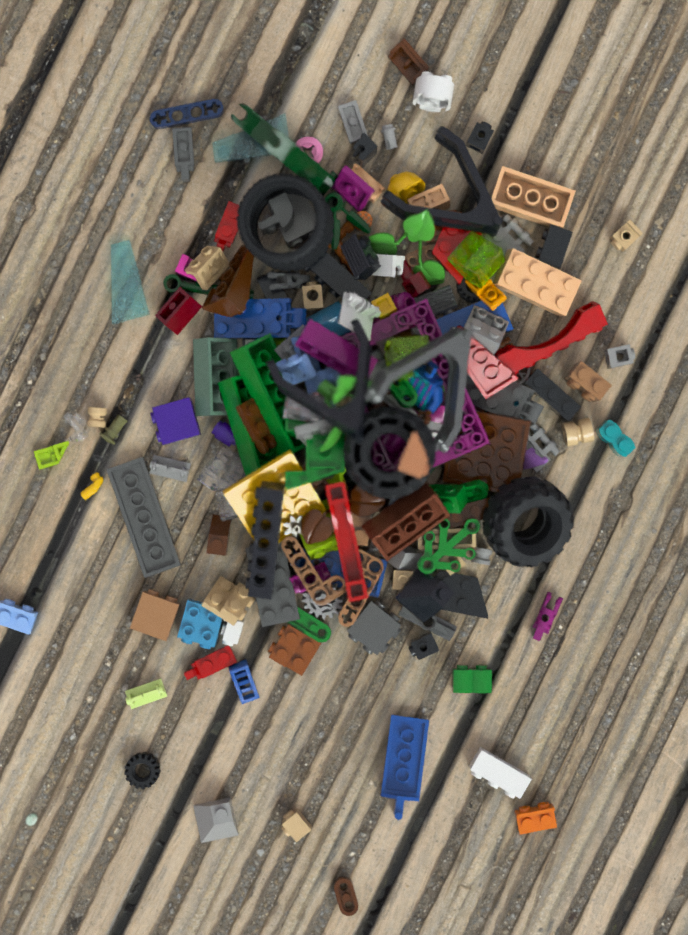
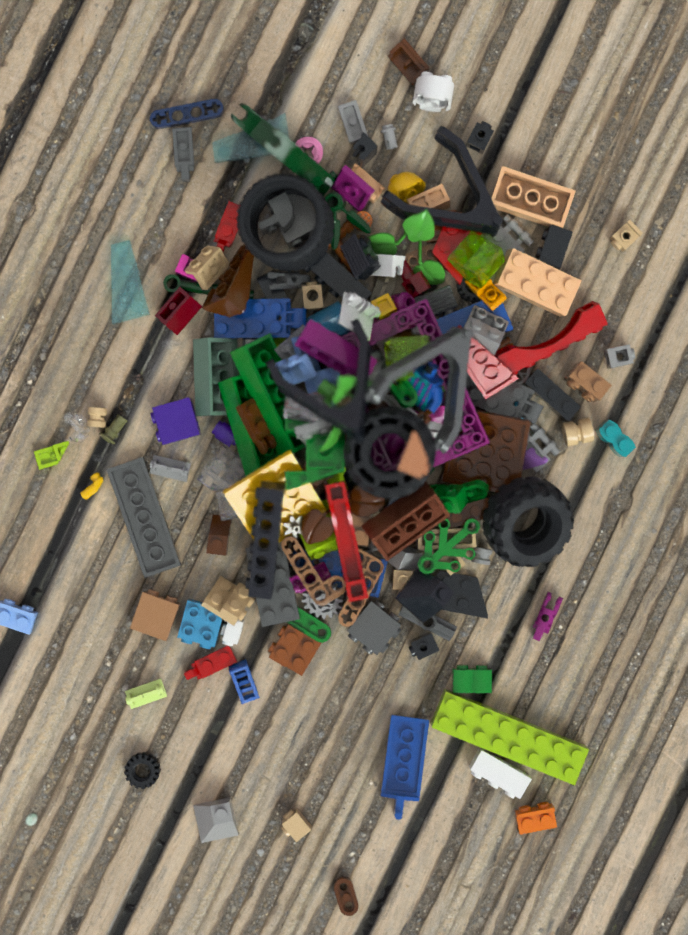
(509, 736): none -> lime brick

